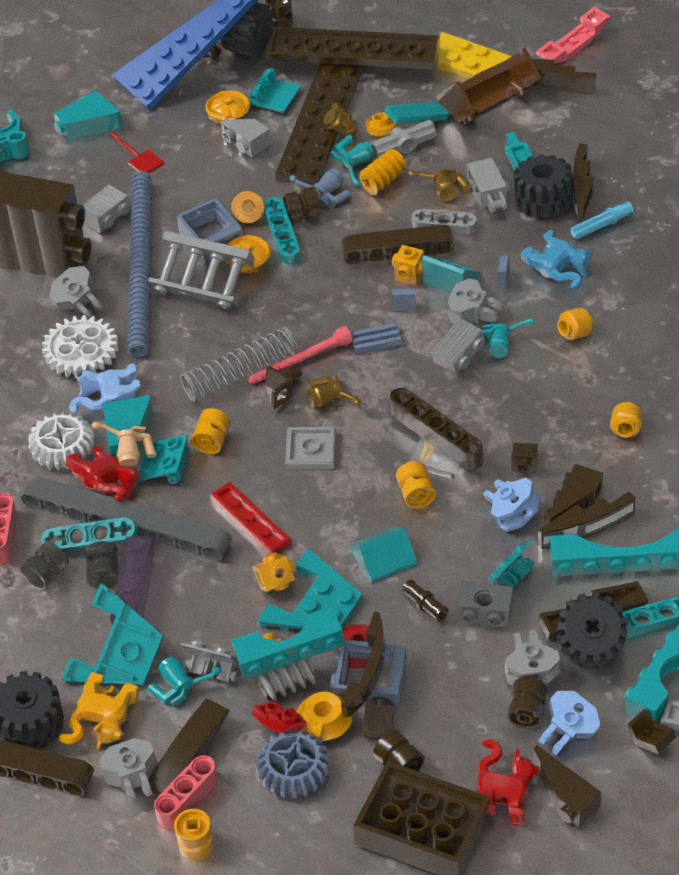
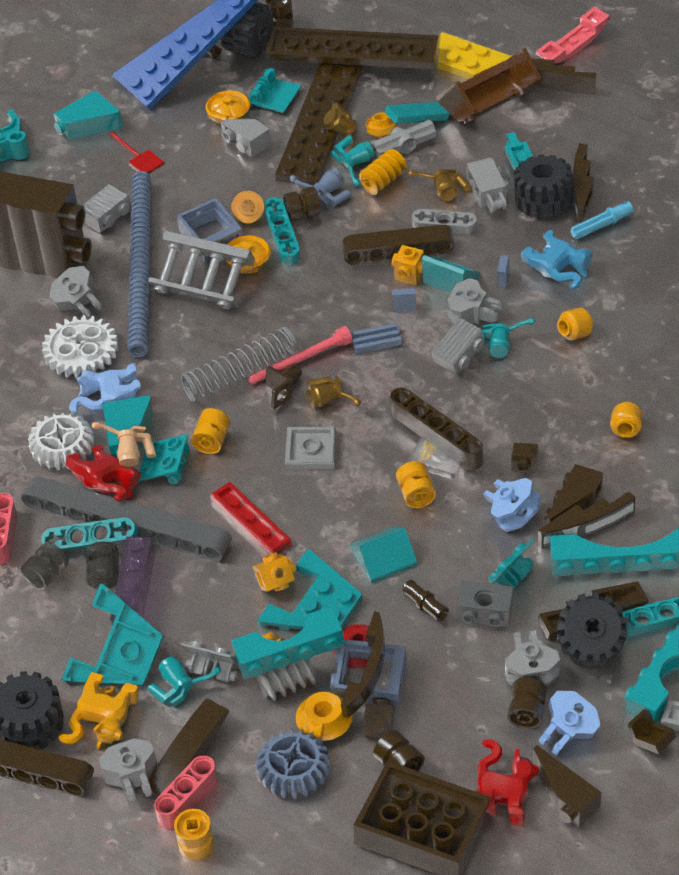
(277, 718): red slope -> none

